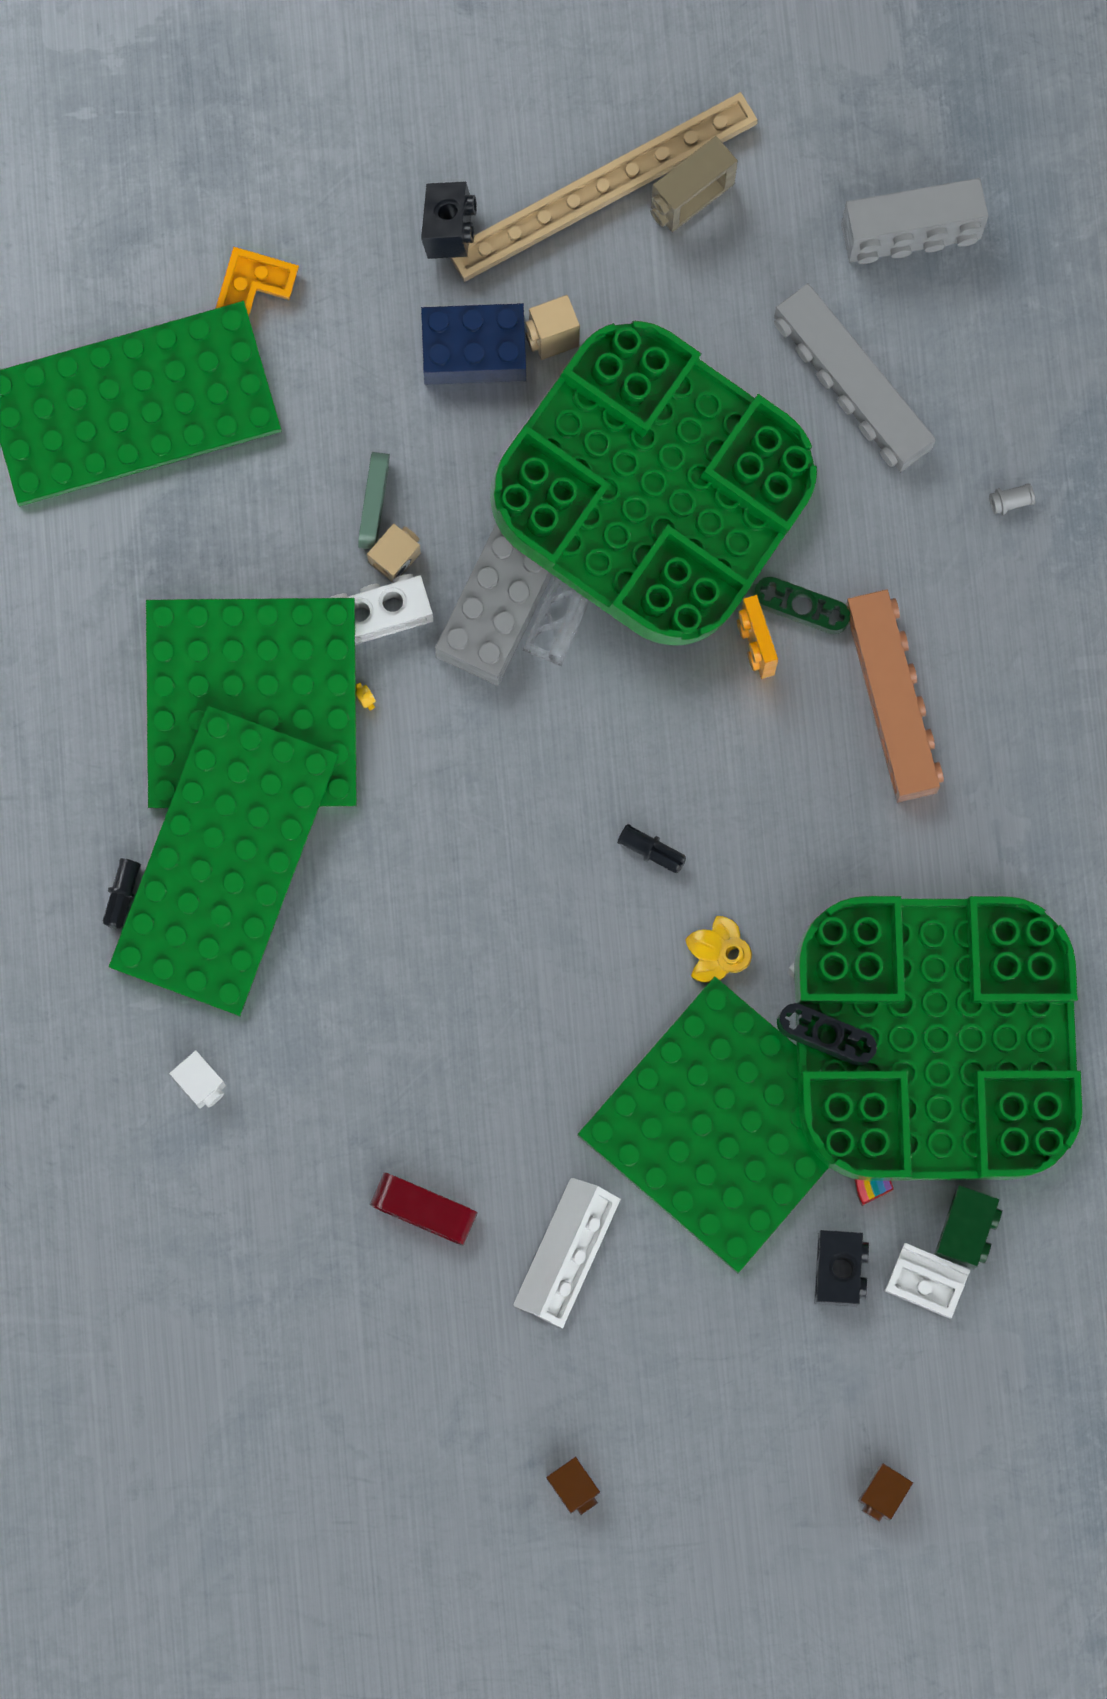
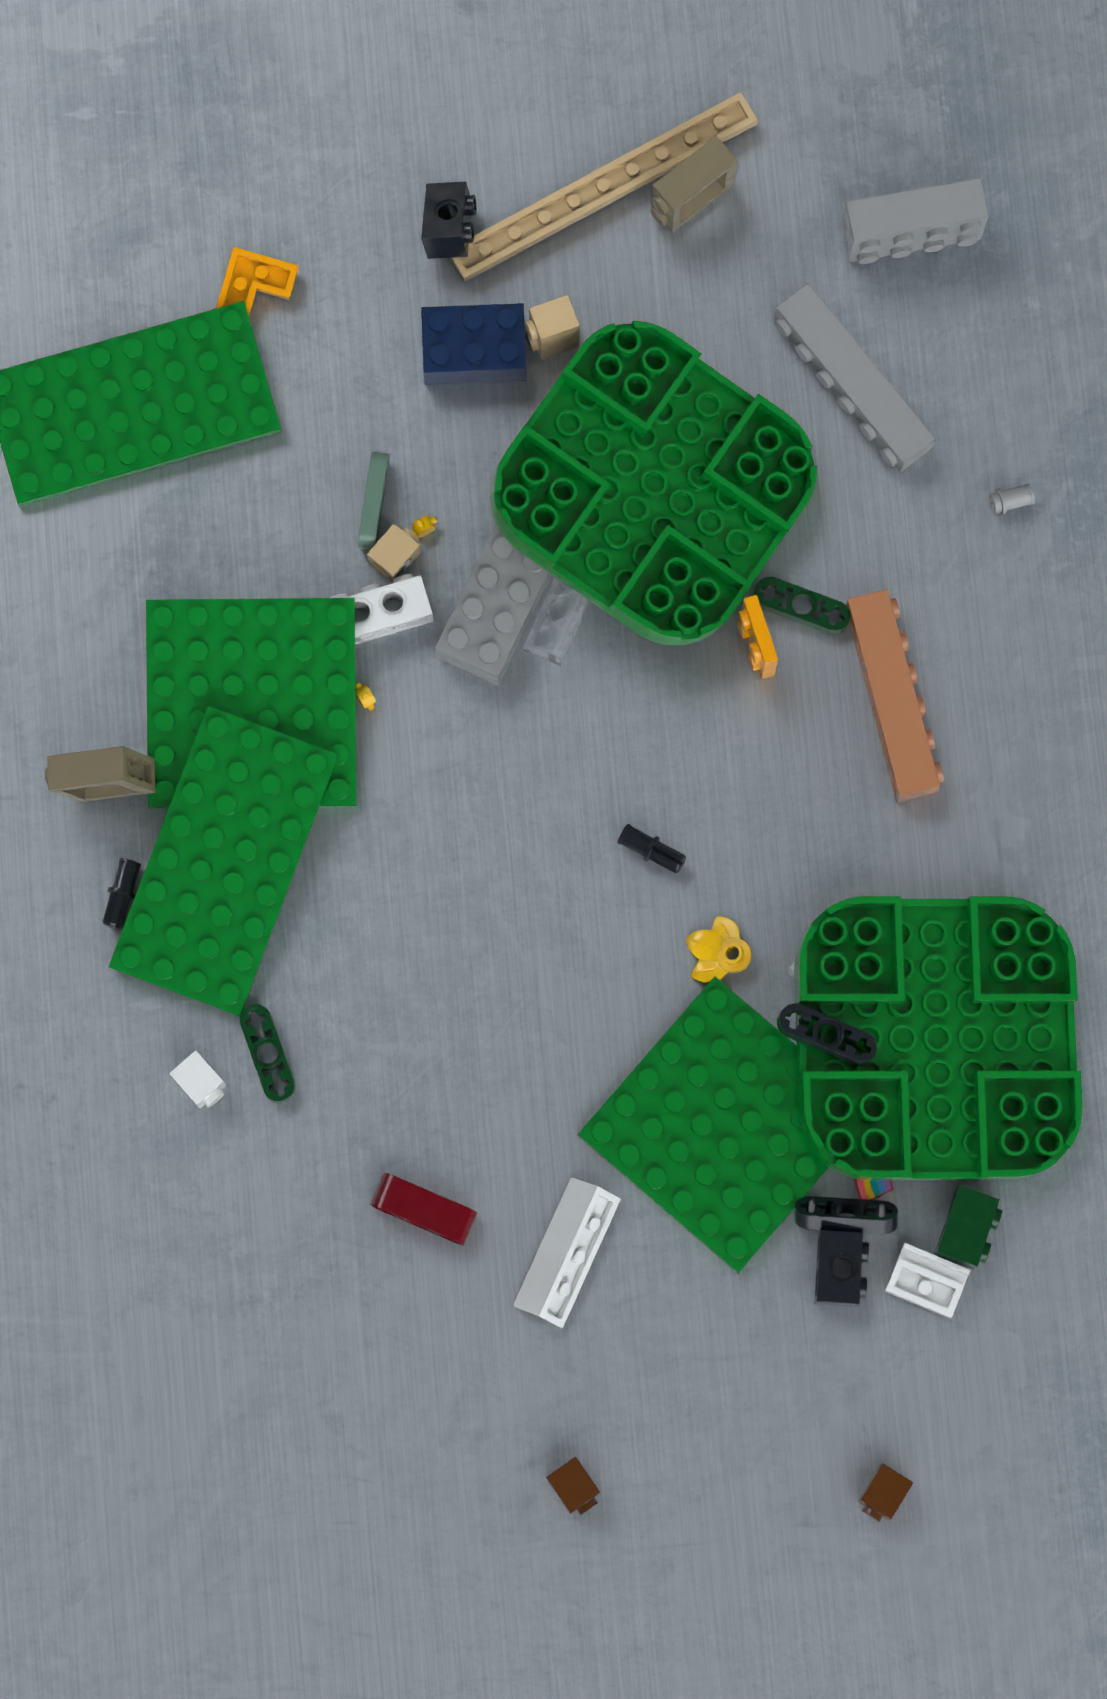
(101, 774): none -> dark tan window
(267, 1026): none -> dark green beam
(424, 525): none -> yellow piece
(868, 1217): none -> black beam

